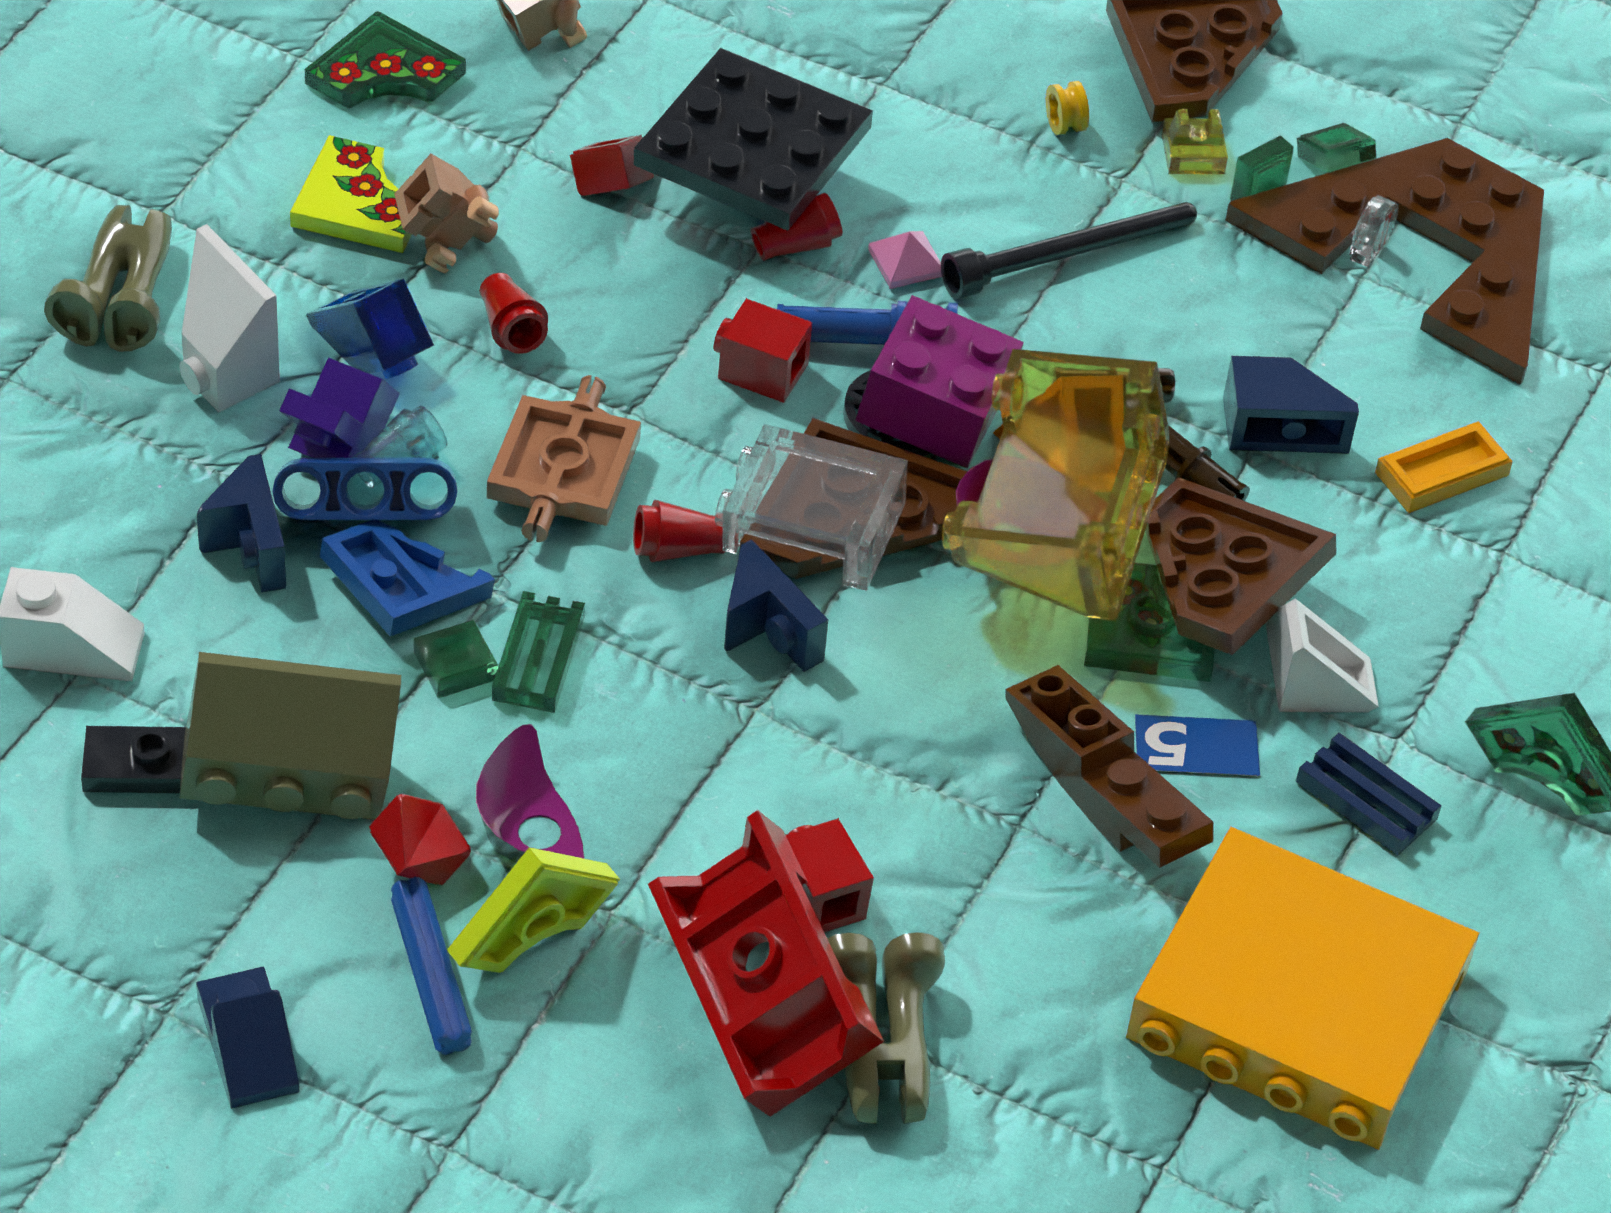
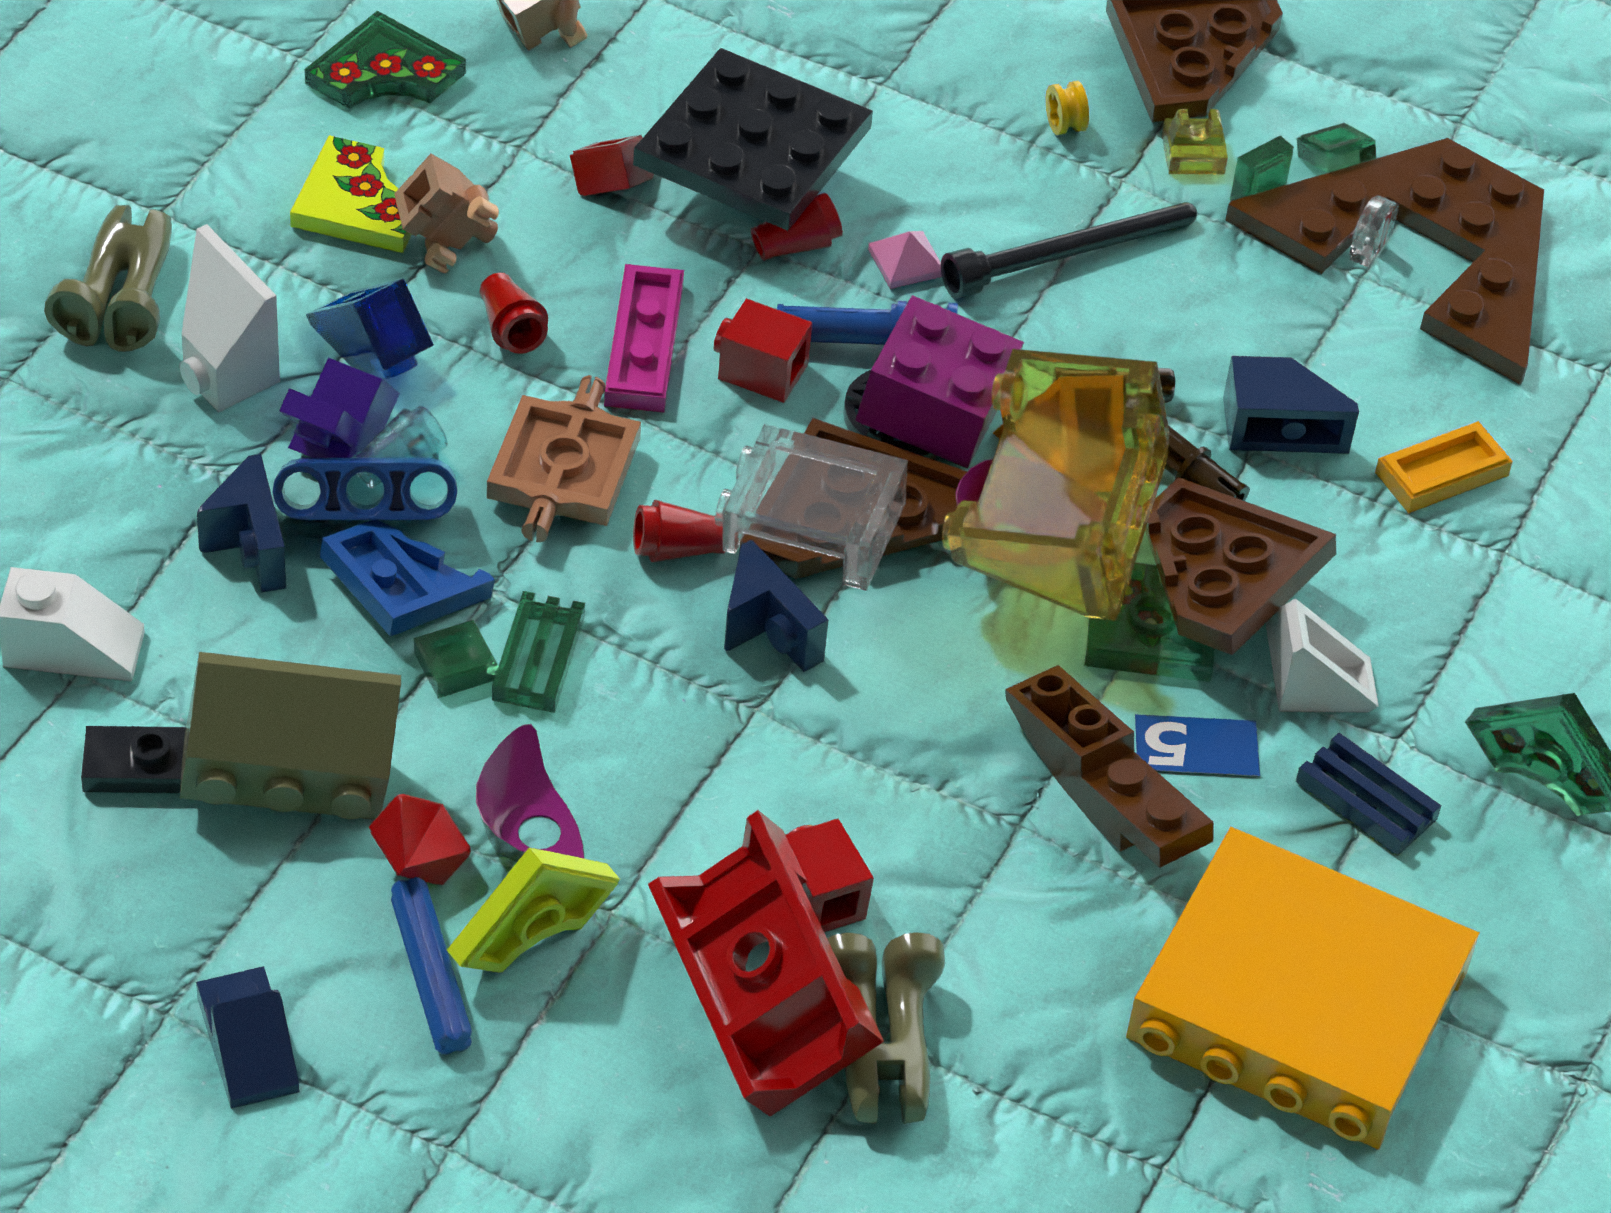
(644, 338): none -> dark pink tile

